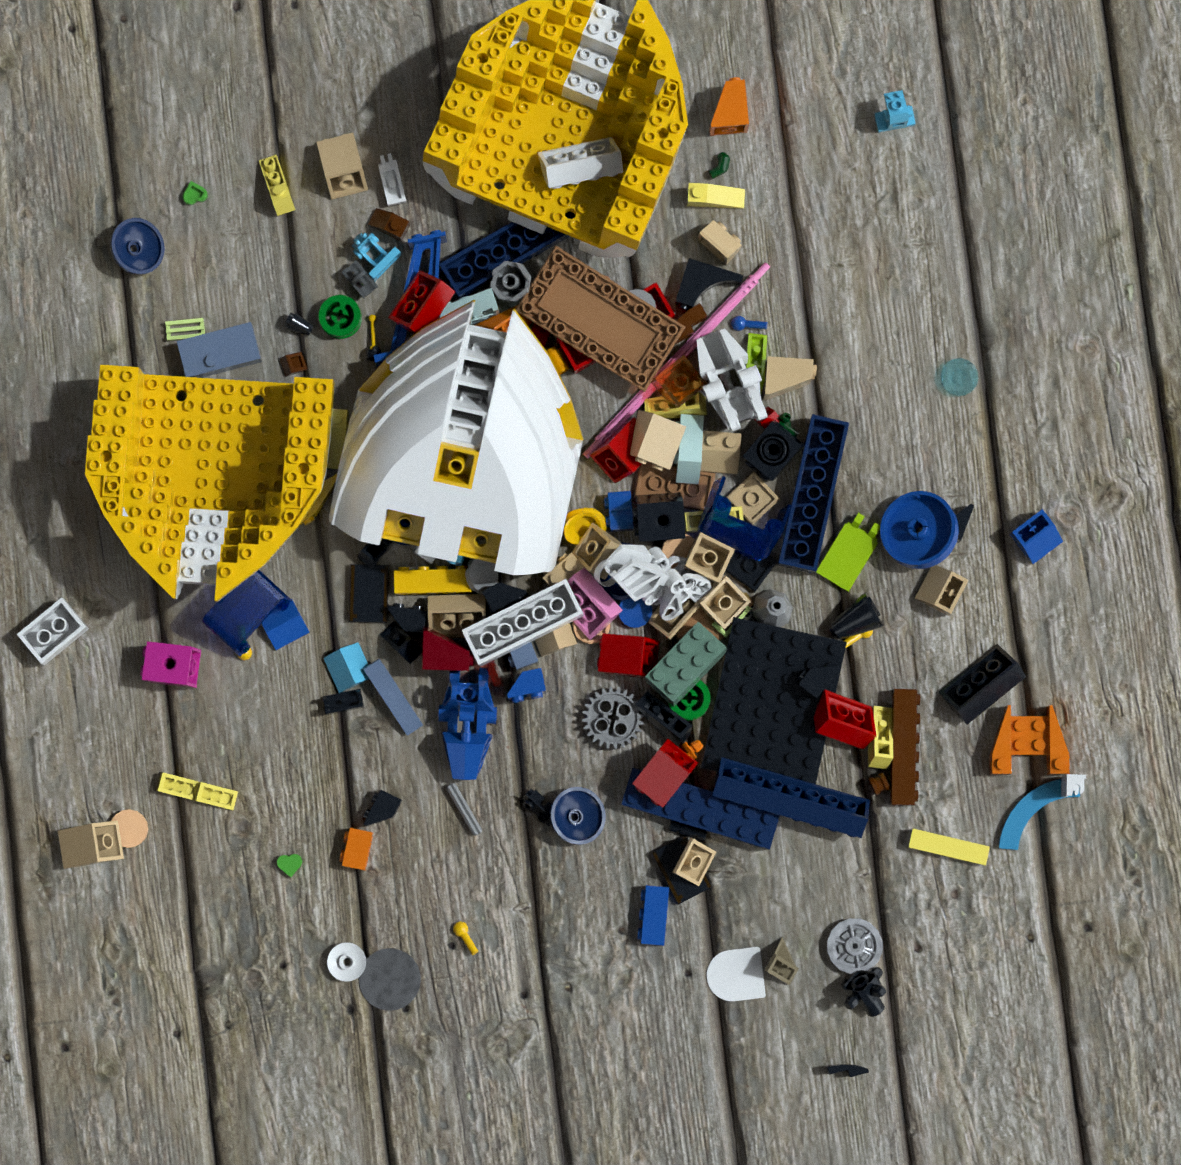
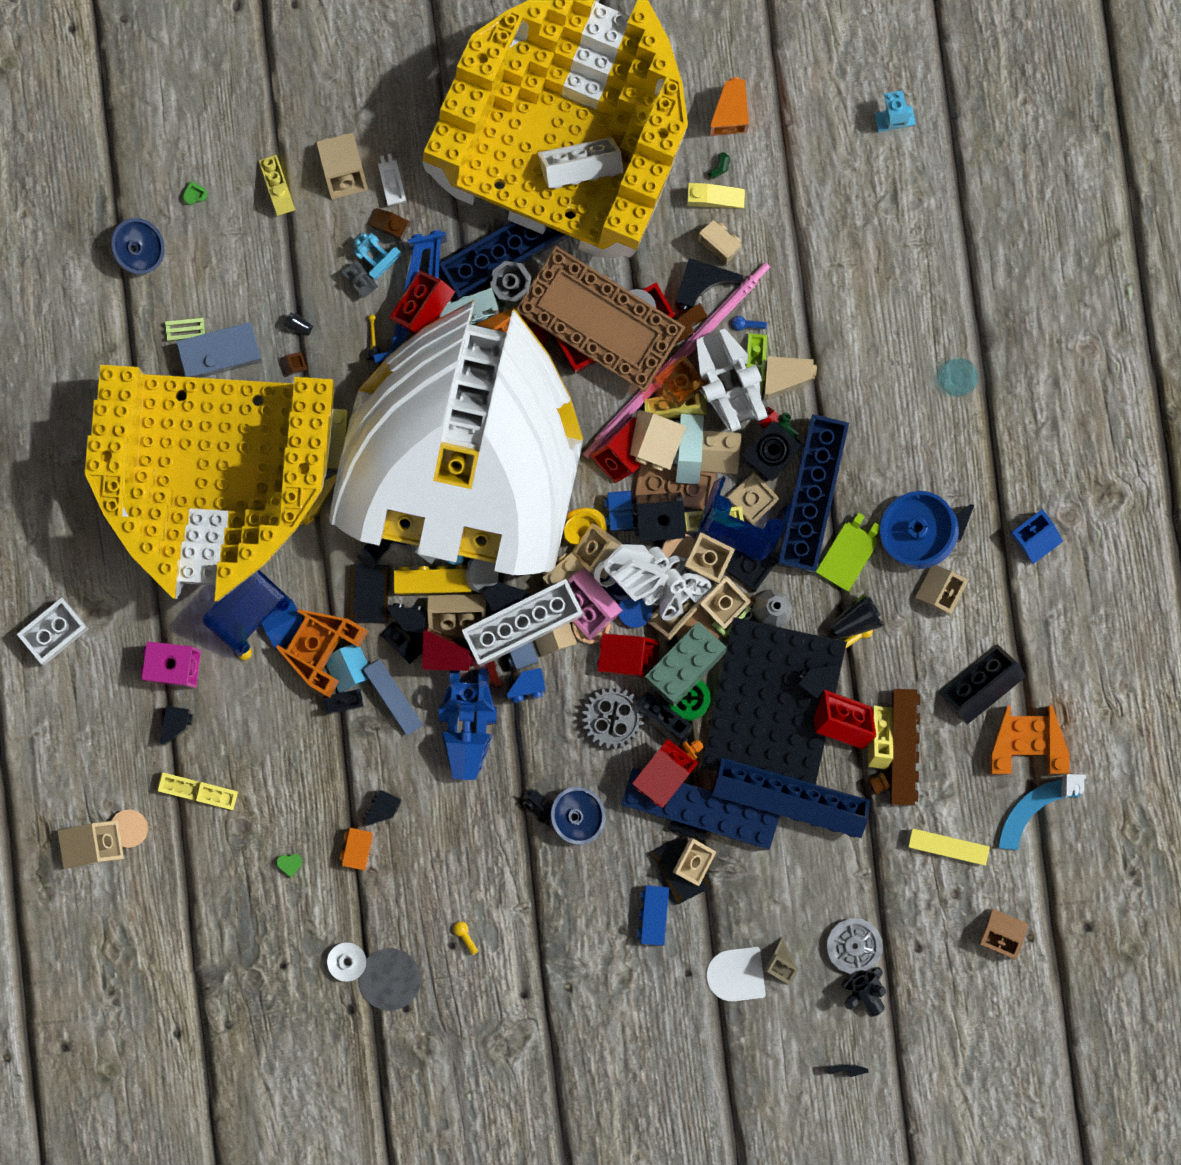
(175, 723): none -> black slope
(315, 644): none -> orange wedge
(344, 302): green wheel -> none
(464, 809): light grey axle -> none
(559, 359): light orange brick -> none
(1003, 934): none -> medium nougat slope

